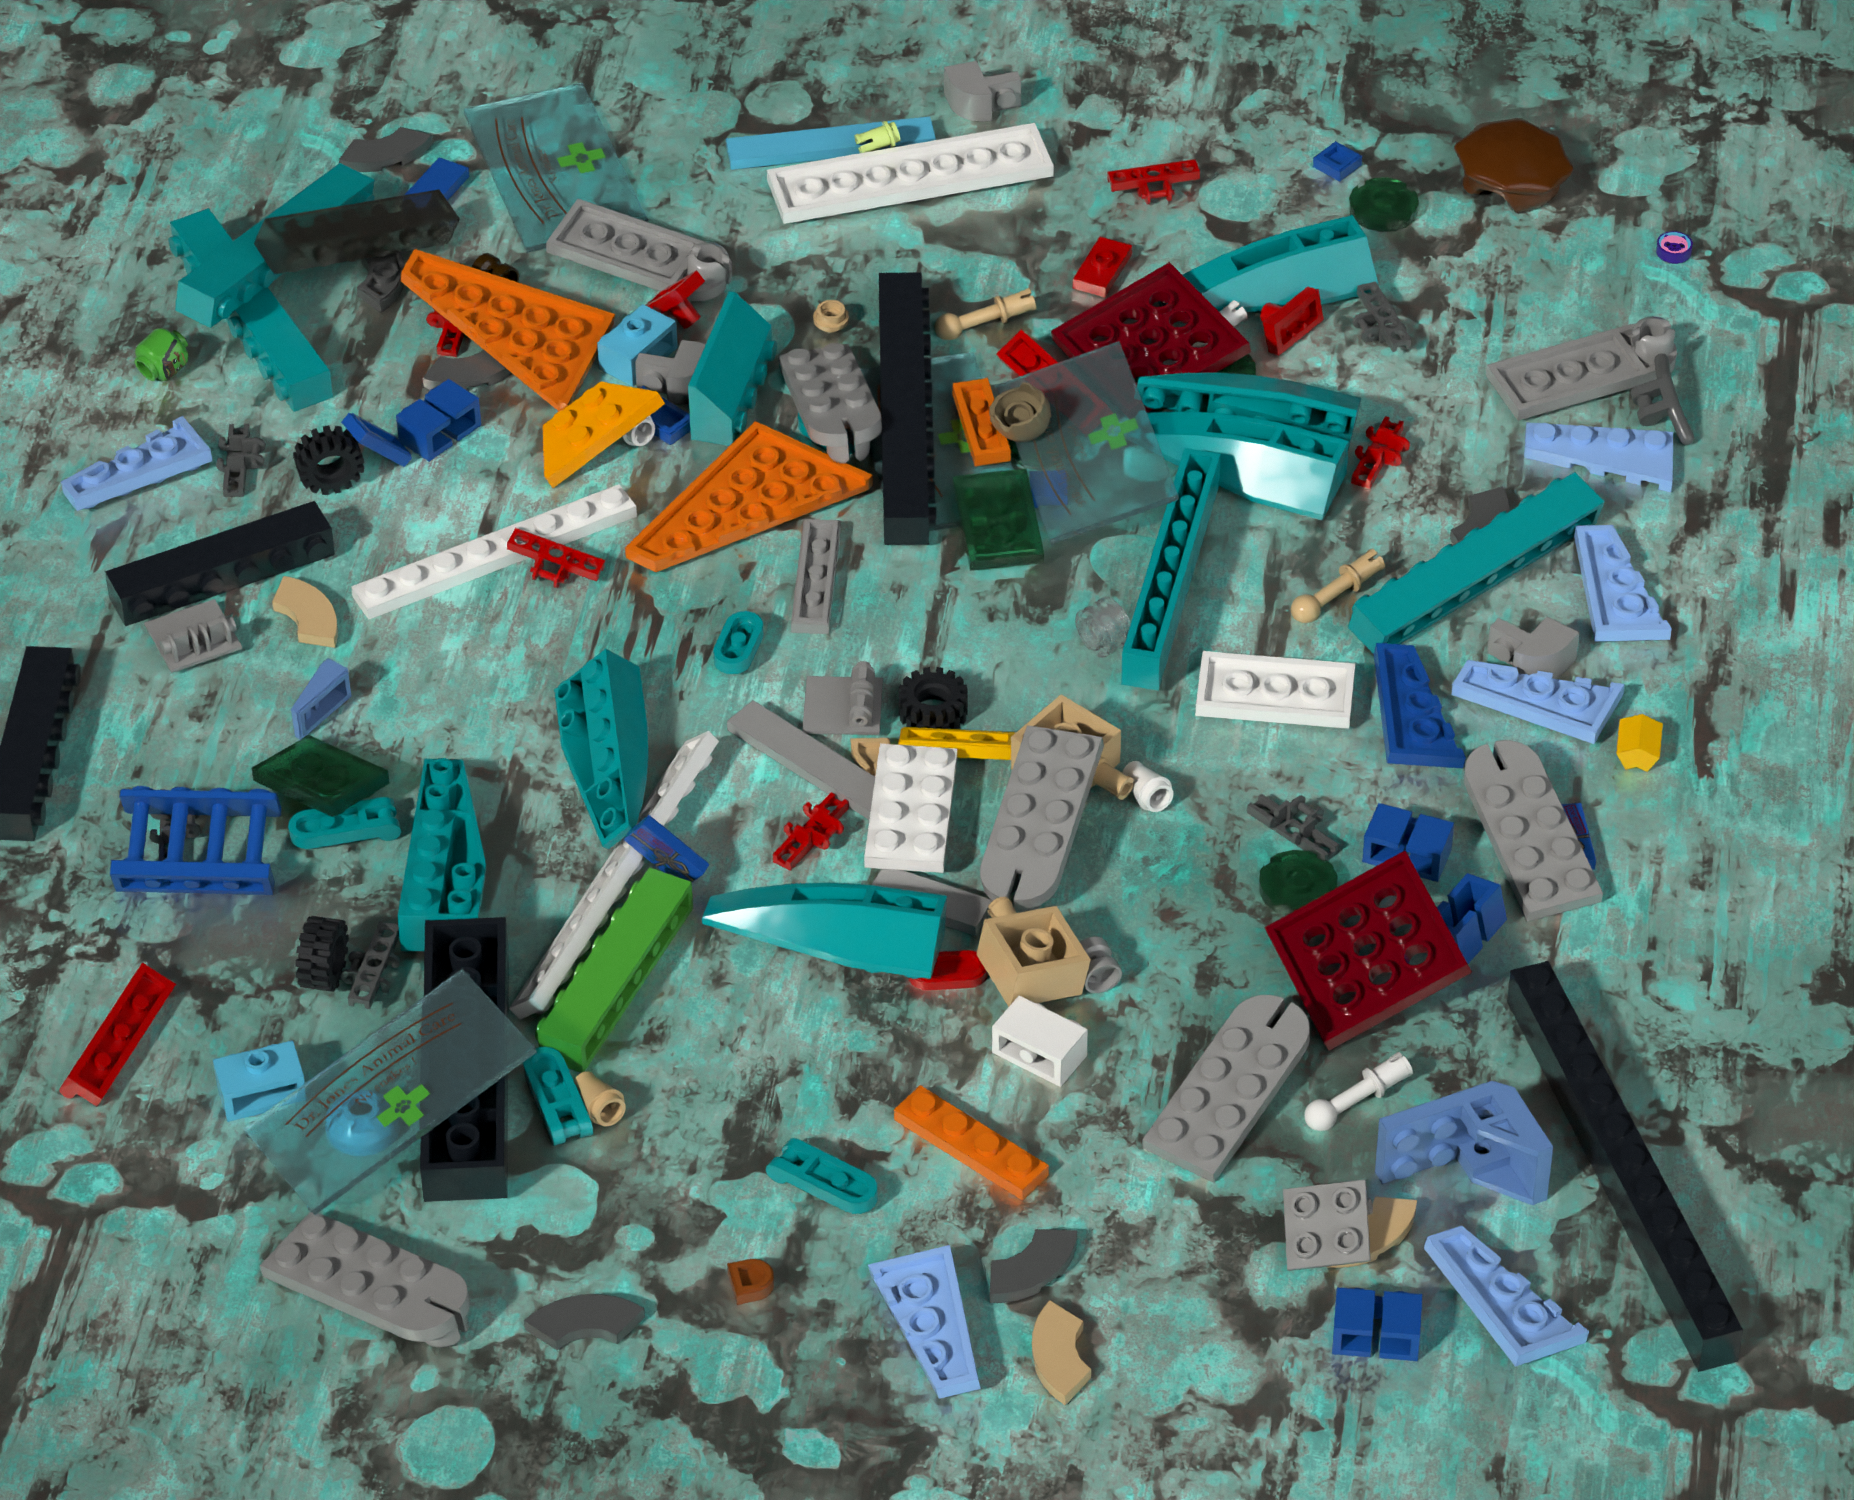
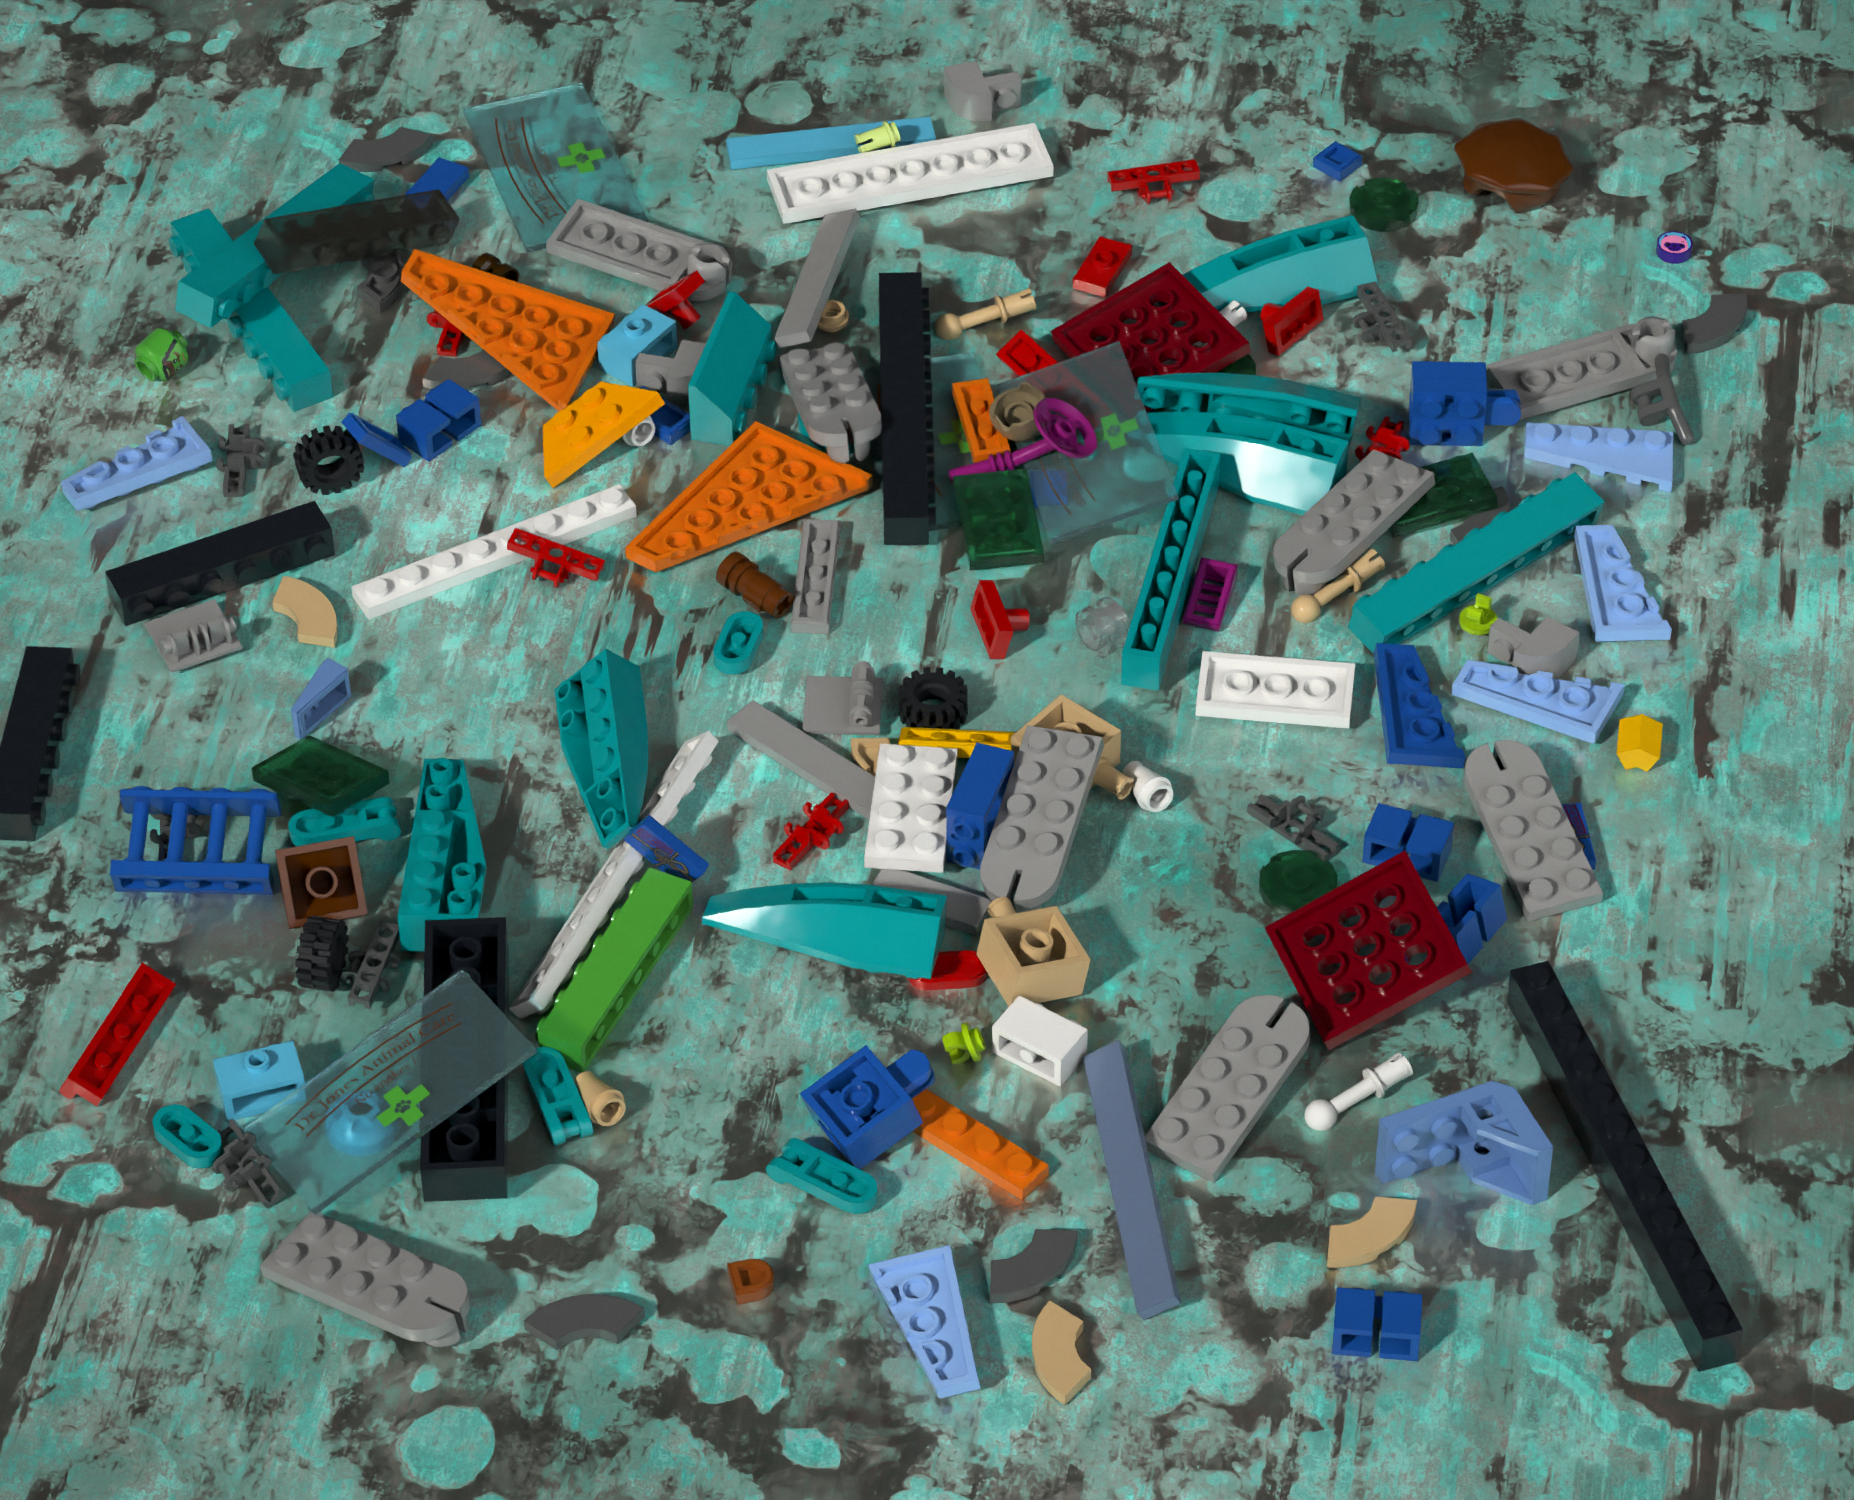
(194, 1141): none -> teal plate
(245, 1172): none -> dark grey piece
(321, 881): none -> reddish brown slope
(756, 587): none -> reddish brown axle
(817, 278): none -> light grey tile
(869, 1105): none -> blue brick
(964, 1044): none -> lime plate
(976, 804): none -> blue window
(994, 621): none -> red tile
(1056, 436): none -> magenta dish
(1103, 969): light grey wheel -> none
(1131, 1180): none -> sand blue tile
(1216, 572): none -> magenta slope
(1327, 1225): light grey hinge -> none
(1348, 521): none -> light grey plate
(1453, 404): none -> blue brick
(1457, 493): none -> clear green plate
(1479, 617): none -> lime plate
(1502, 1300): light blue wing -> none
(1718, 323): none -> dark grey tile

